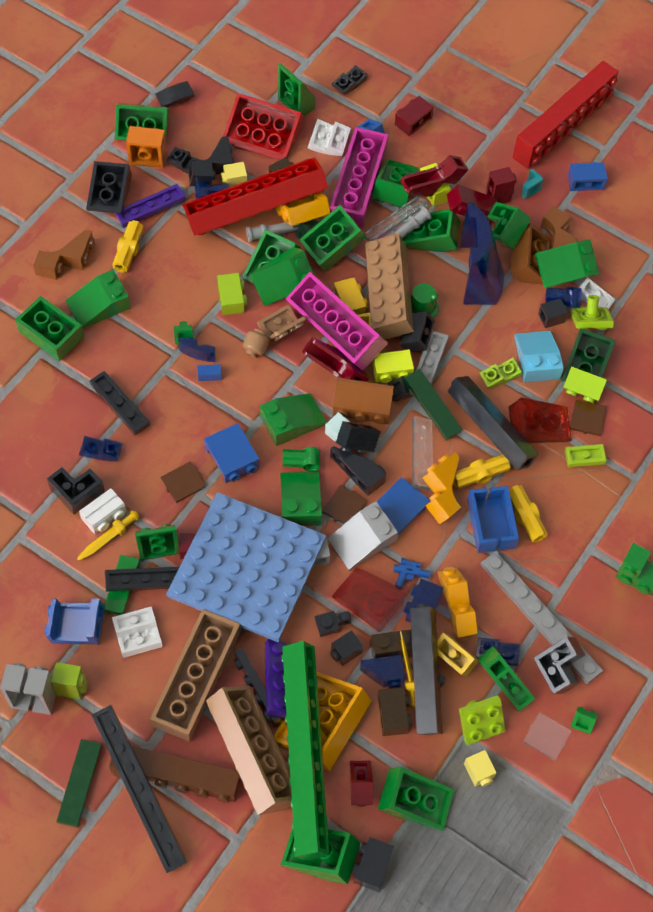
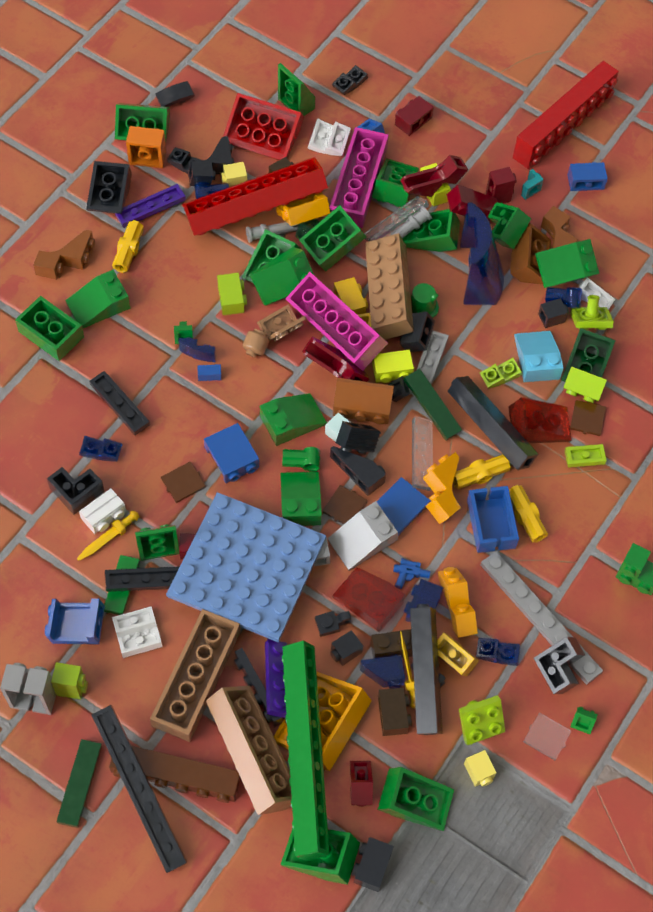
(506, 678): green slope -> none

